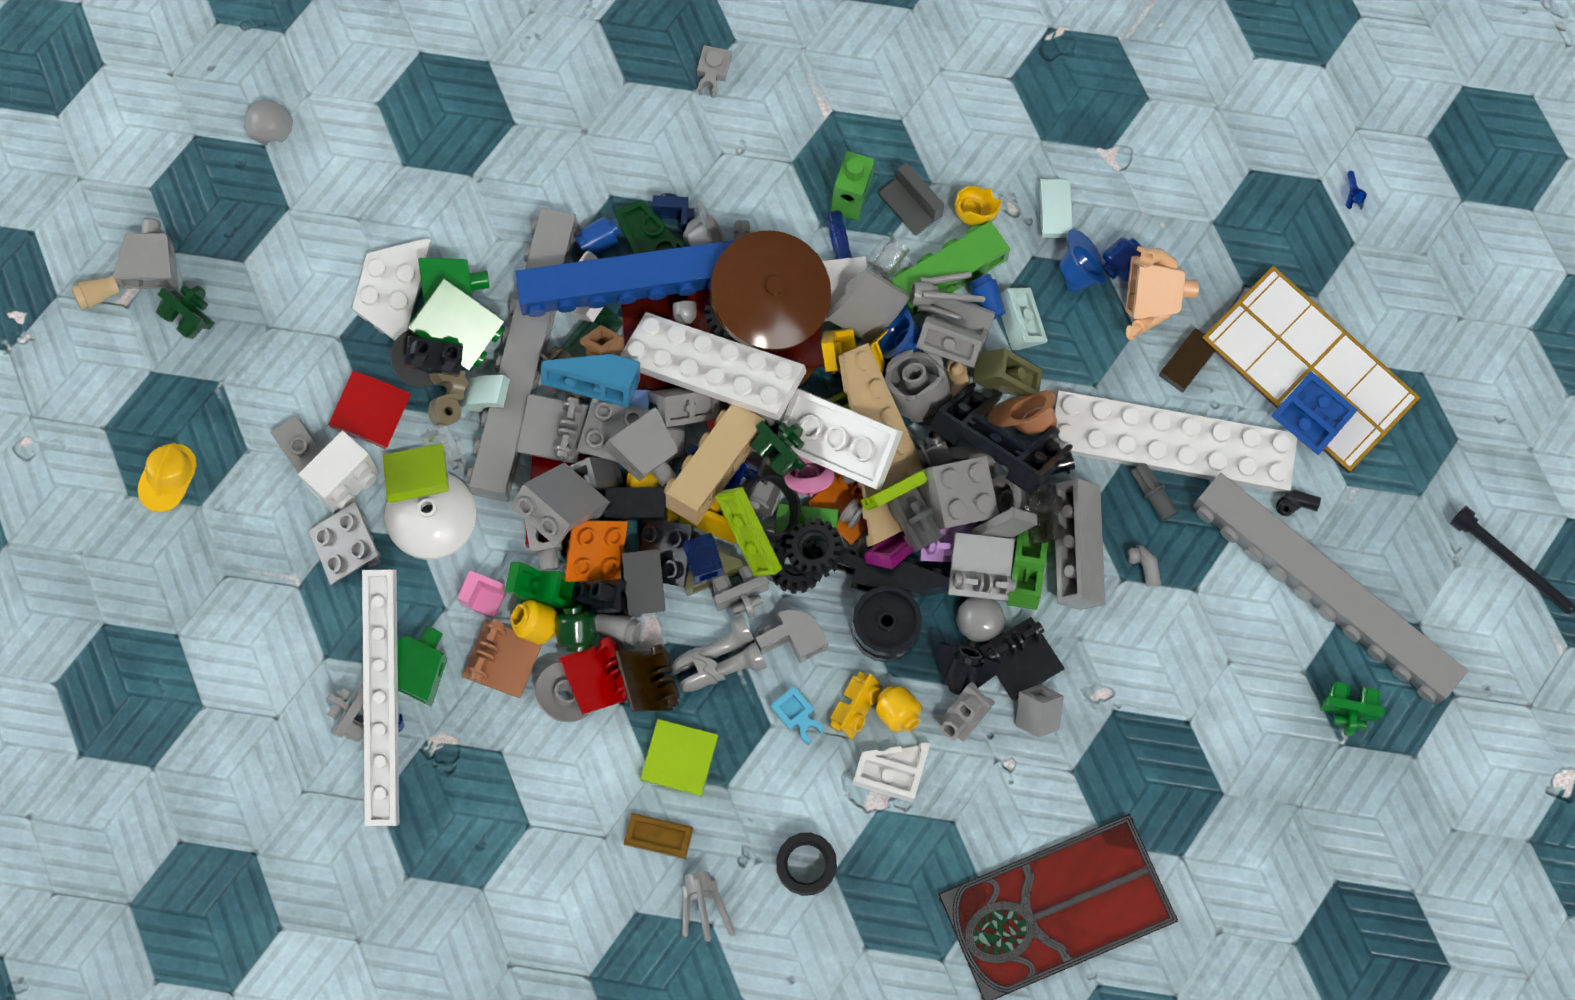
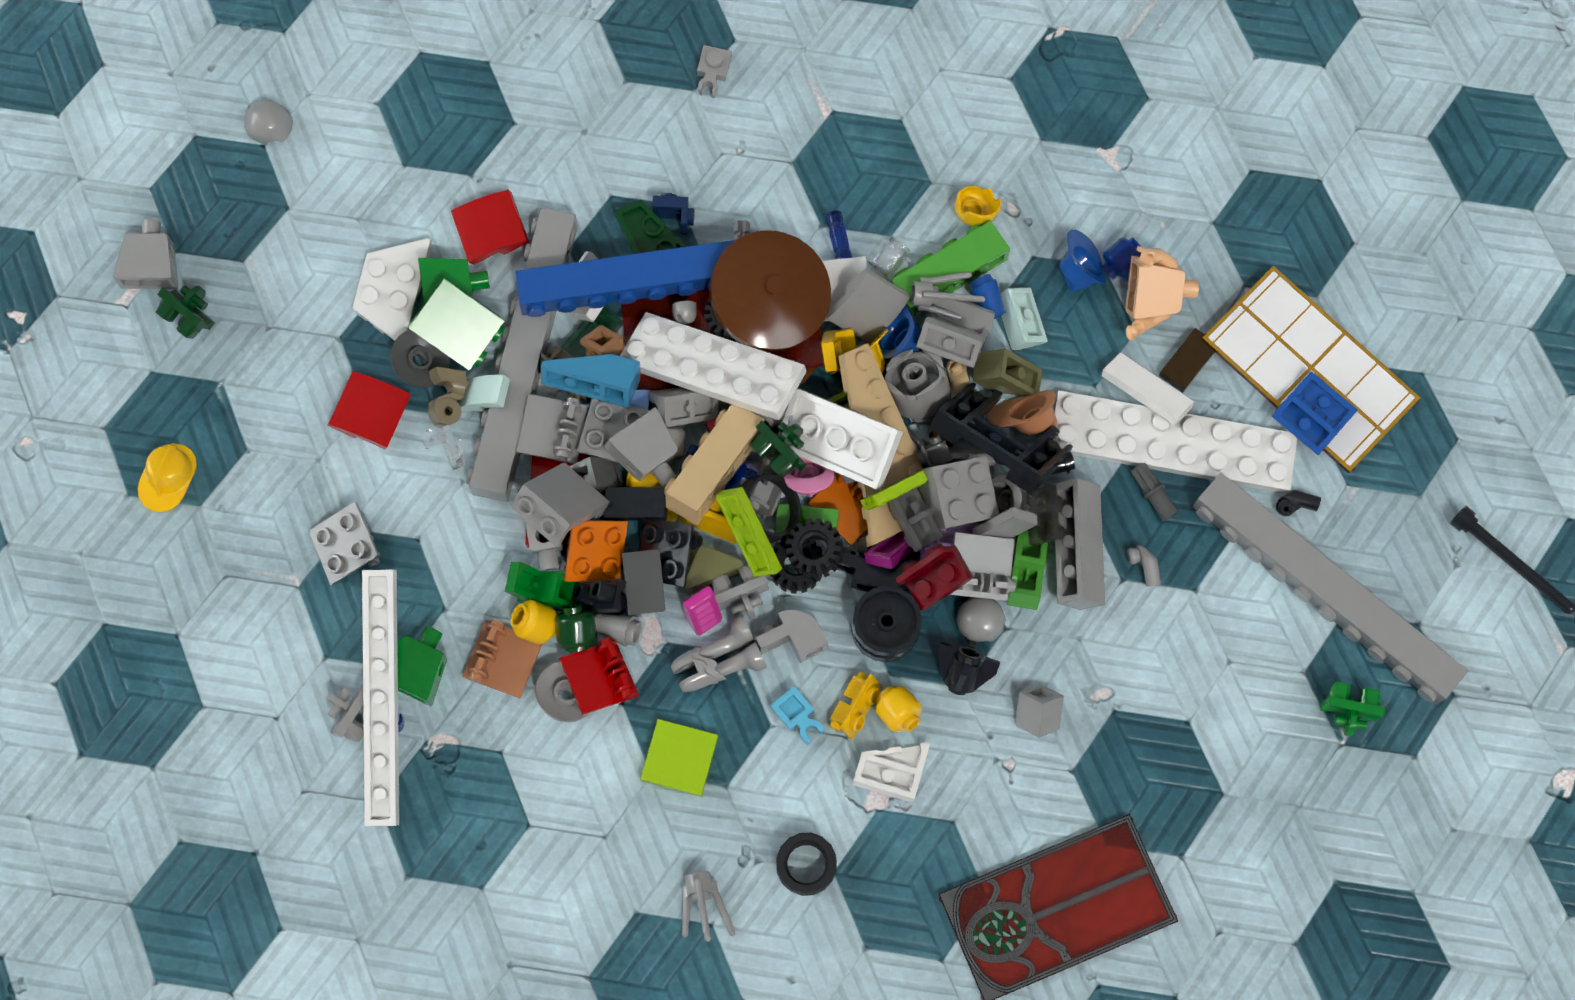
(95, 291): tan cone -> none
(296, 443): light grey plate -> none
(339, 473): white brick -> none
(415, 473): lime tile -> none
(433, 356): black hips -> none
(437, 532): white dish -> none
(481, 594): bright pink panel -> none
(489, 226): none -> red slope
(597, 236): blue brick -> none
(645, 679): dark brown hinge -> none
(658, 836): pearl gold tile -> none
(702, 229): light grey piece -> none
(702, 611): none -> dark pink slope
(703, 558): clear blue panel -> none
(852, 514): light grey bush -> none
(853, 180): bright green torso -> none
(912, 200): dark grey panel -> none
(935, 575): none -> dark red bracket
(965, 713): light grey hips -> none
(1023, 657): black hinge -> none
(1055, 208): light aqua slope -> none
(1147, 388): none -> white tile
(1355, 194): clear blue hand -> none

